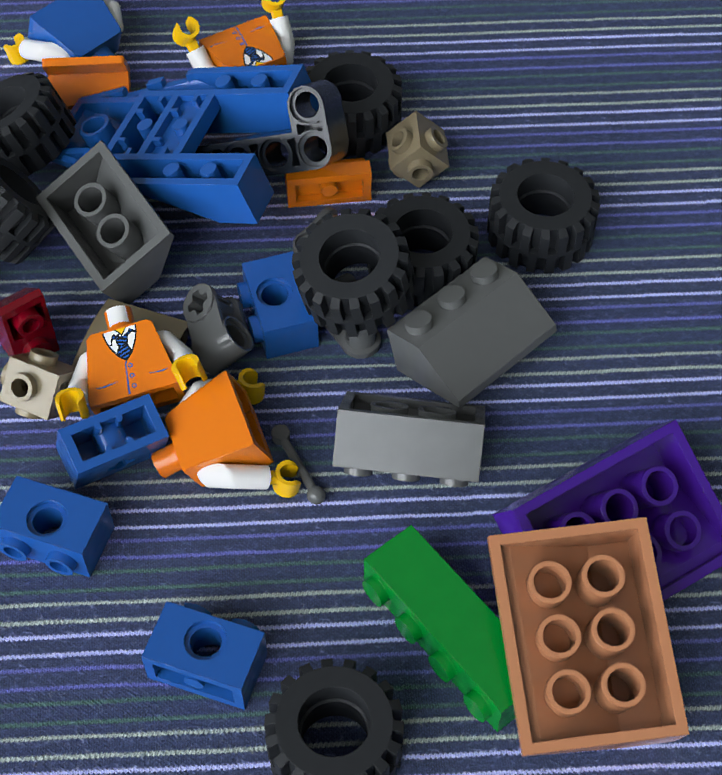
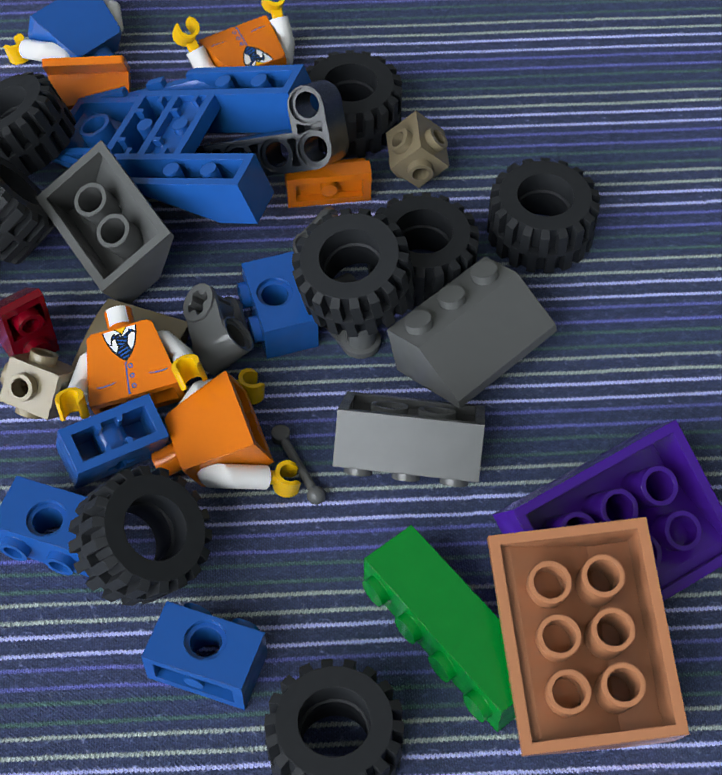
(170, 515): none -> black tyre

